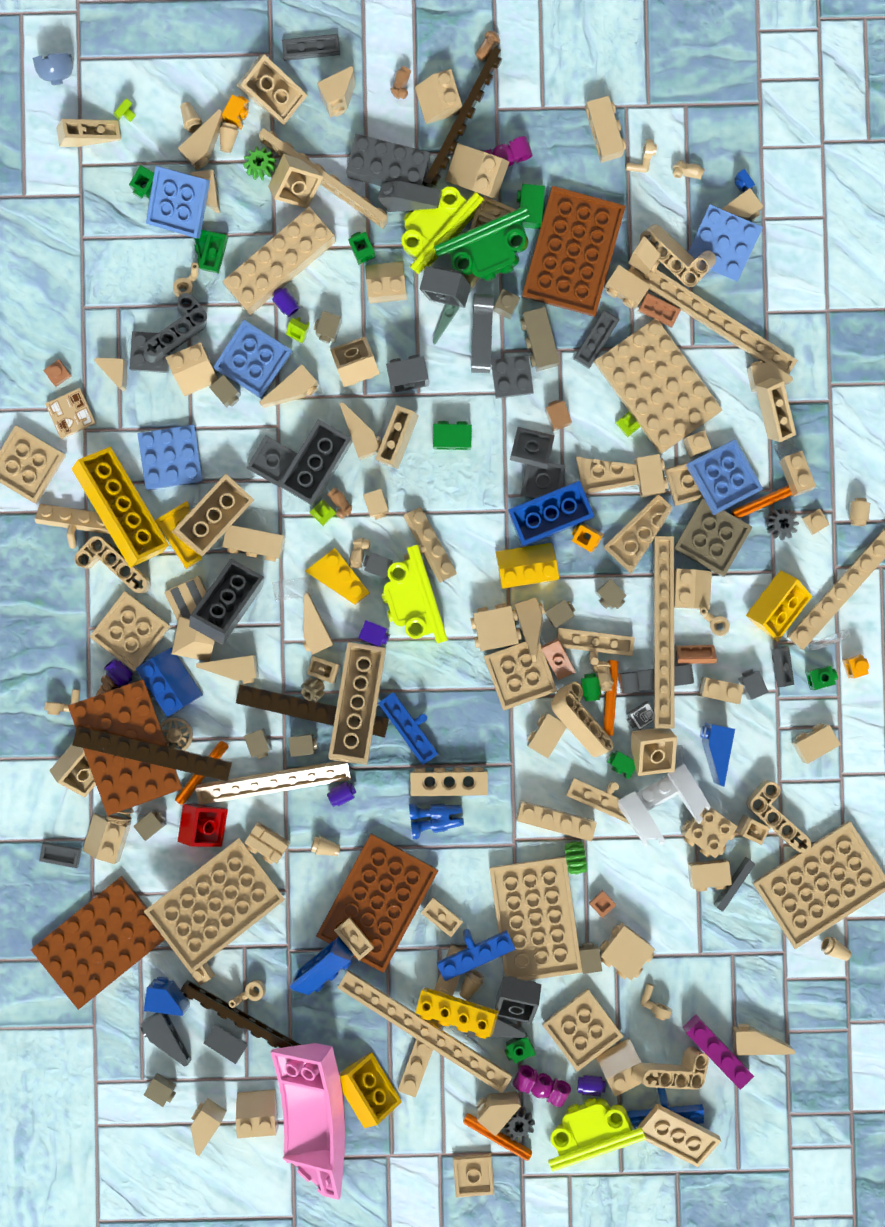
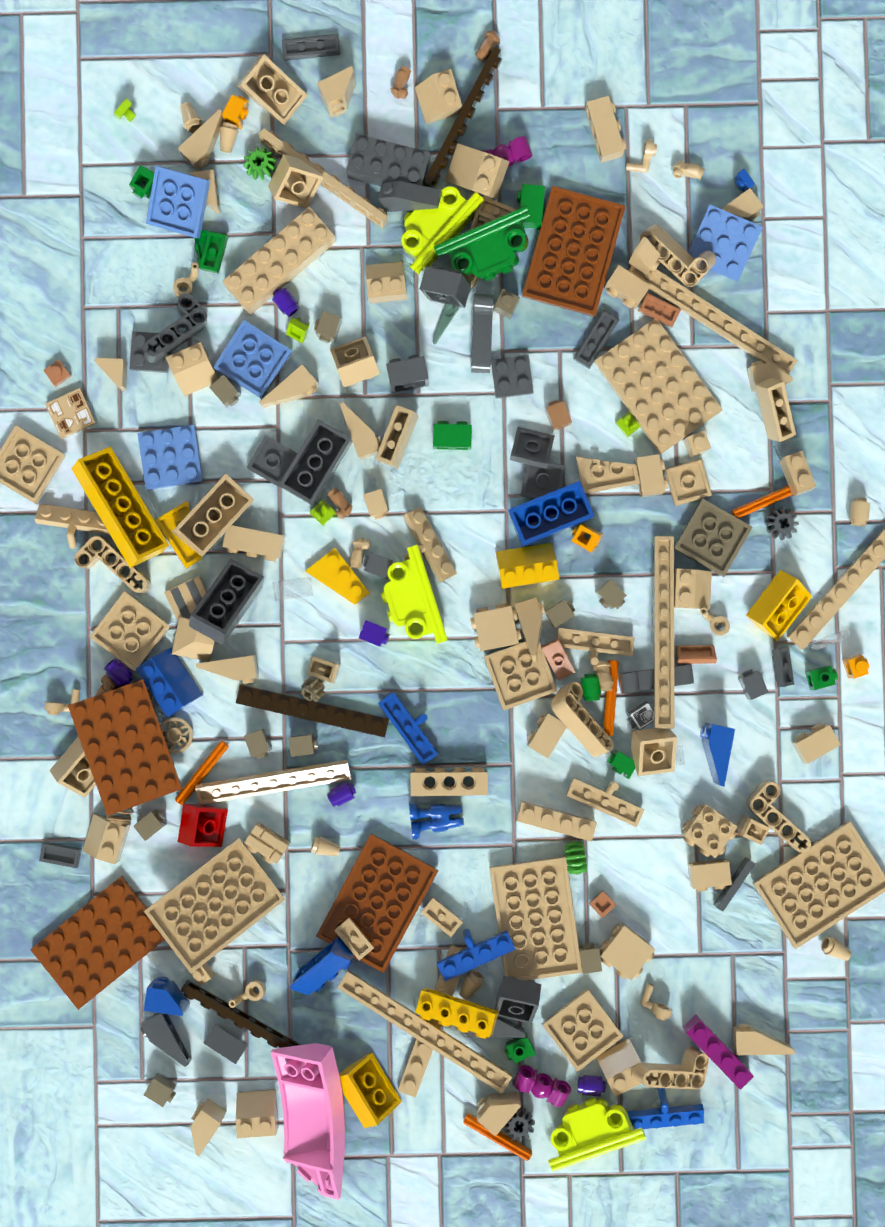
(54, 67): sand blue cylinder -> none
(87, 132): tan slope -> none
(152, 753): dark brown plate -> none
(315, 632): tan slope -> none
(357, 703): tan brick -> none
(361, 239): green brick -> none
(473, 1175): tan tile -> none
(539, 339): dark tan brick -> none
(635, 538): tan wing -> none
(636, 805): white wedge -> none
(679, 1135): tan plate -> none
(721, 690): tan brick -> none
(724, 477): medium blue plate -> none
(815, 521): tan plate -> none

